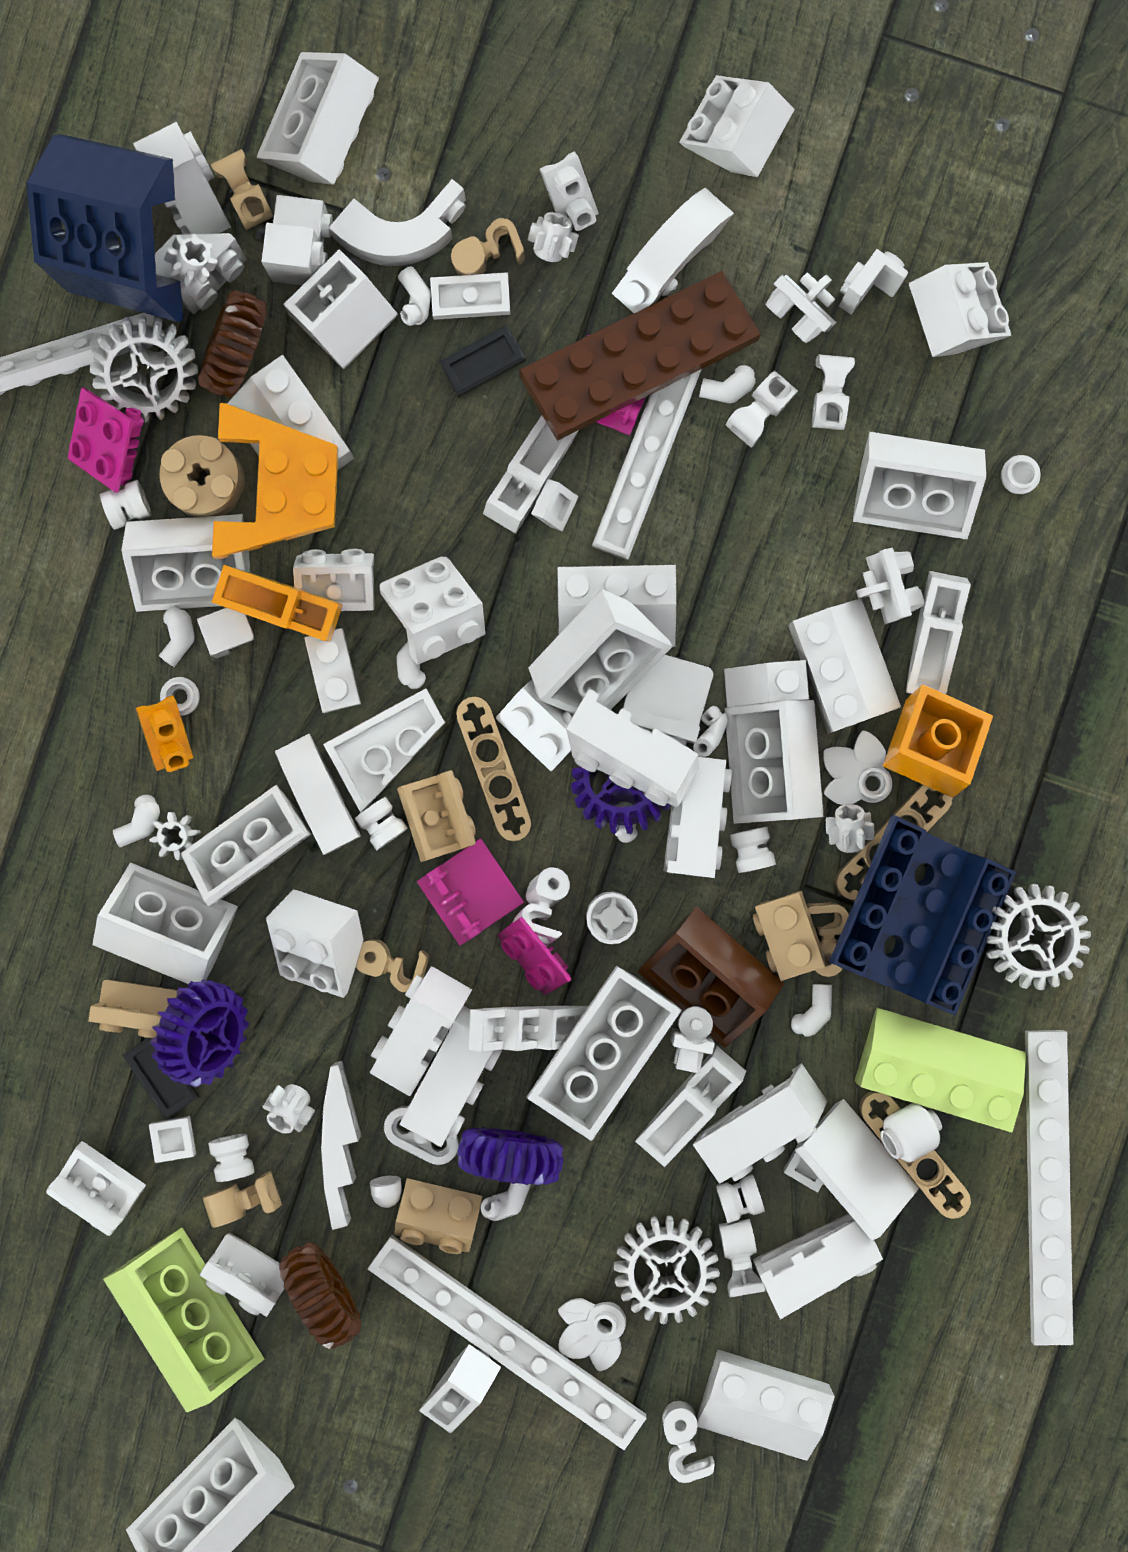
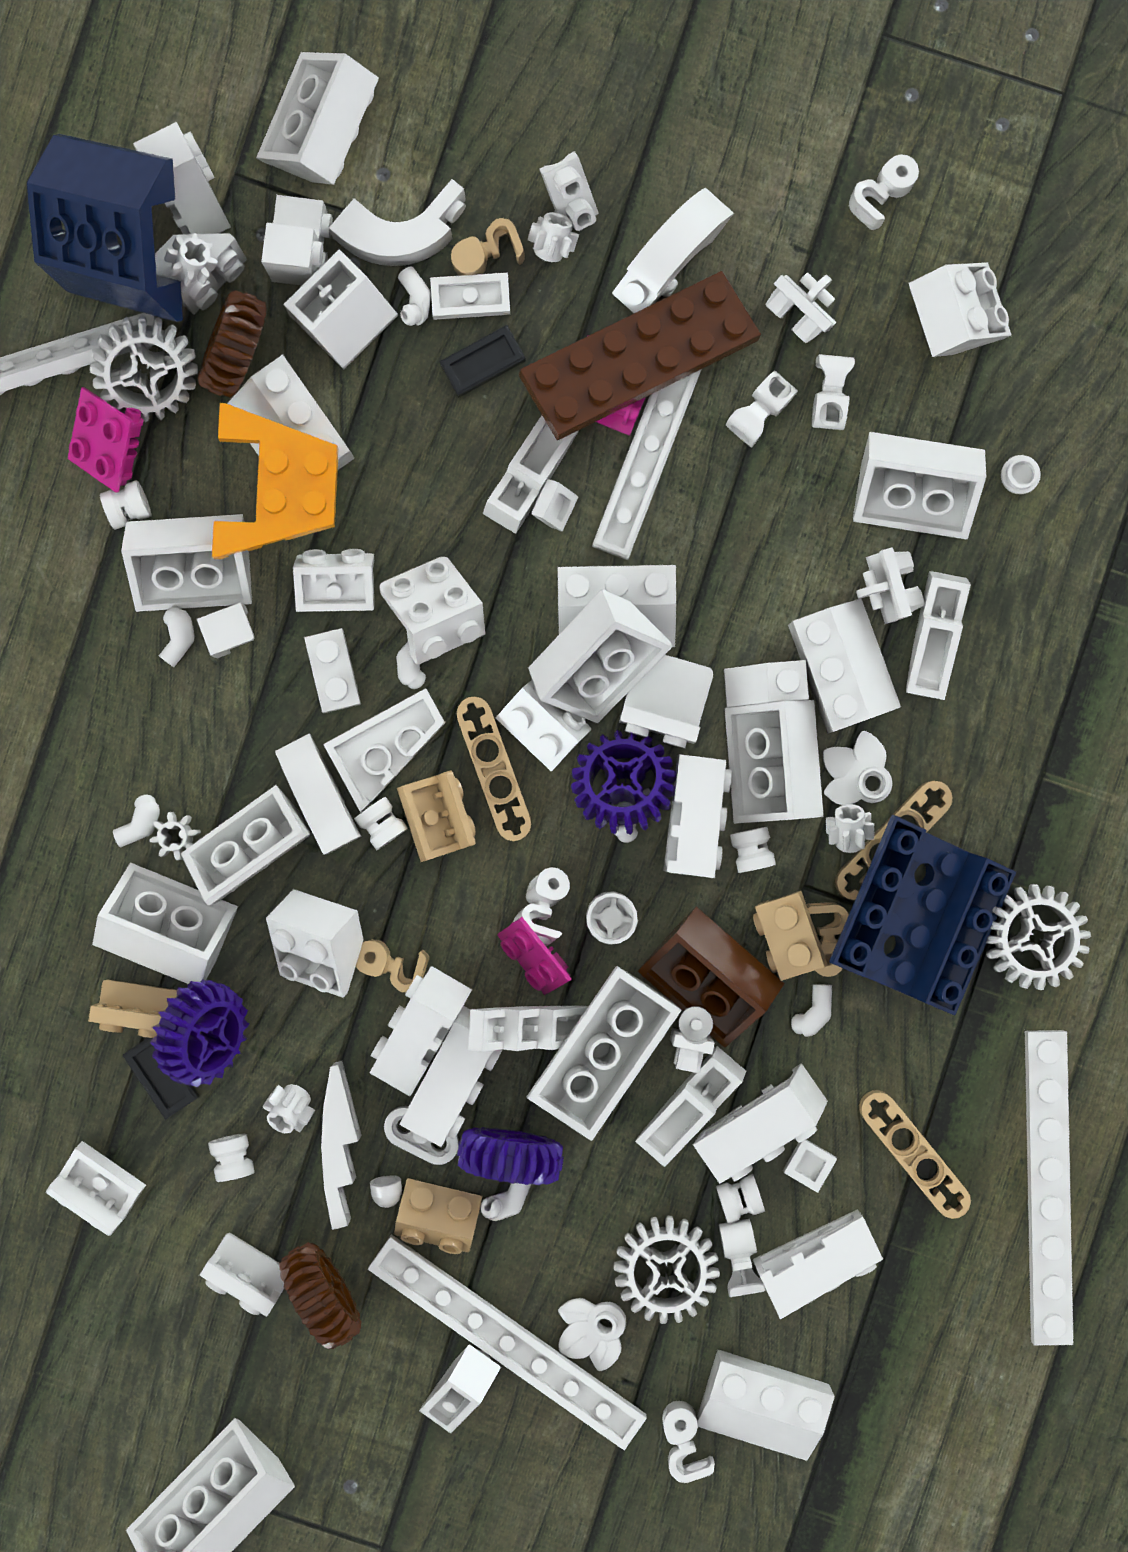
(165, 735): light orange hips -> none
(172, 1139): white plate -> none
(182, 467): tan brick -> none
(183, 1321): yellowish green slope -> none
(191, 689): white plate -> none
(231, 1203): tan leg -> none
(247, 198): tan leg -> none
(277, 603): light orange slope -> none
(470, 892): dark pink hinge -> none
(630, 753): white wedge -> none
(712, 736): white arm -> none
(732, 388): white arm -> none
(737, 124): white slope -> none
(857, 1169): white tile -> none
(881, 270): white bracket -> none
(893, 180): none -> white leg
(911, 1132): white head -> none
(938, 741): light orange brick -> none
(943, 1069): yellowish green slope -> none

